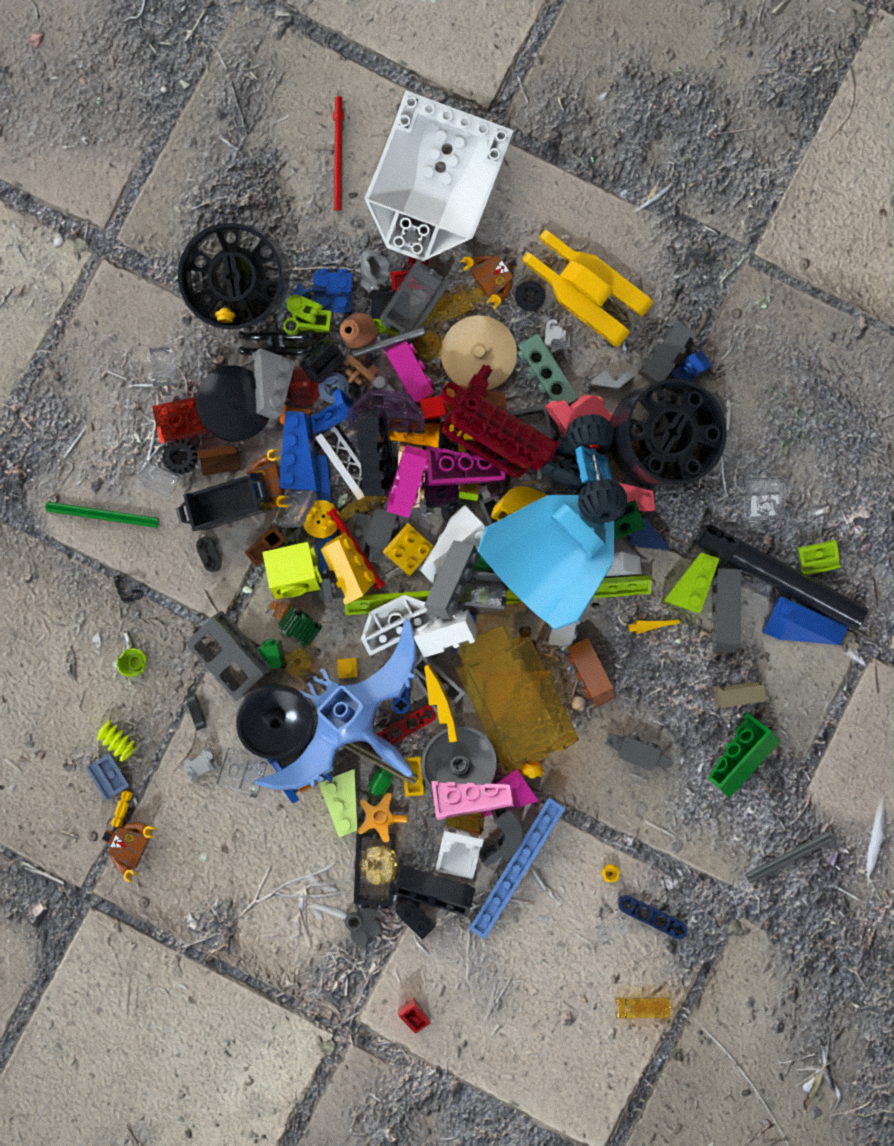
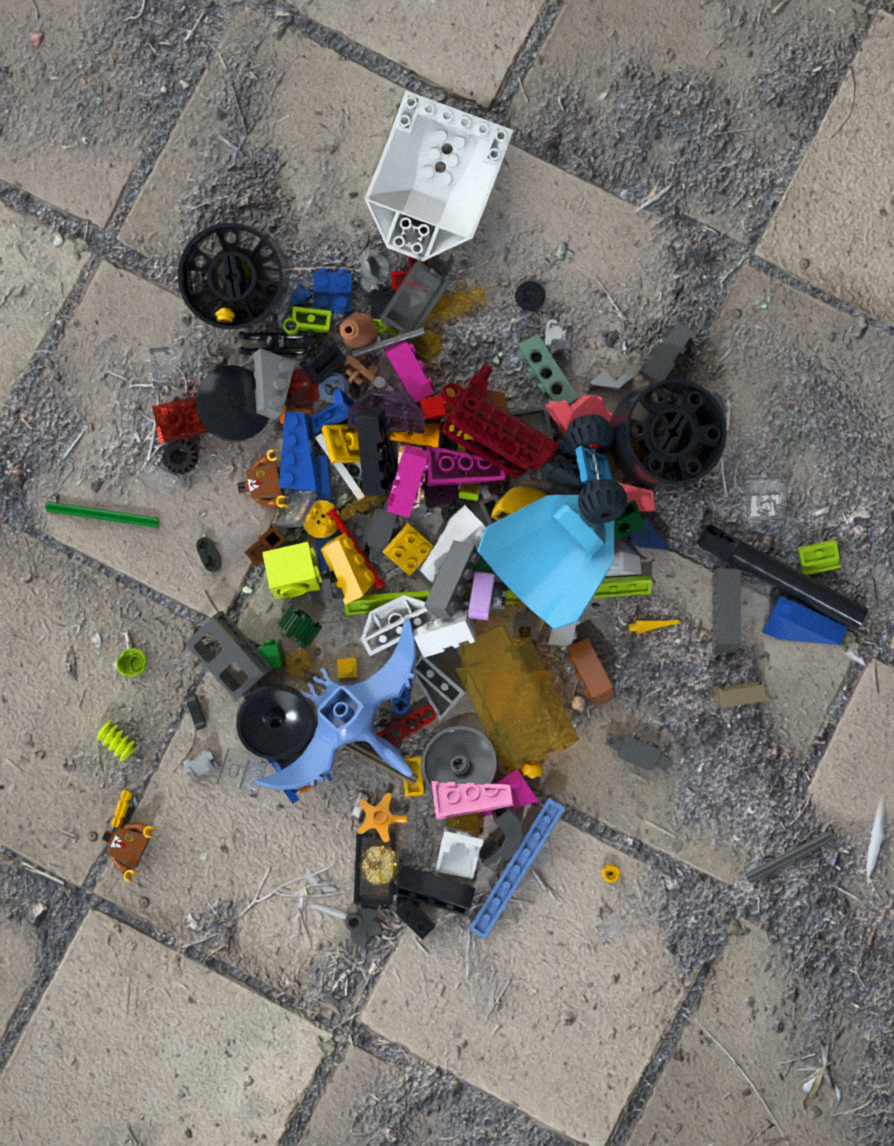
(108, 776): sand blue plate -> none
(122, 594): black piece -> none
(219, 460): reddish brown panel -> none
(225, 502): black container -> none
(280, 609): clear orange tile -> none
(297, 304): lime plate -> none
(338, 117): red bar -> none
(341, 443): none -> yellow plate
(342, 801): yellowish green wedge -> none
(380, 782): green brick -> none
(413, 1016): red slope -> none
(438, 696): yellow slope -> none
(475, 343): tan dish -> none
(481, 596): none -> lavender beam
(492, 275): dark orange torso -> none
(595, 281): yellow beam -> none
(643, 1007): clear yellow plate -> none
(651, 918): dark blue beam -> none
(691, 367): blue bracket -> none
(694, 584): lime wedge -> none
(743, 755): green wedge -> none

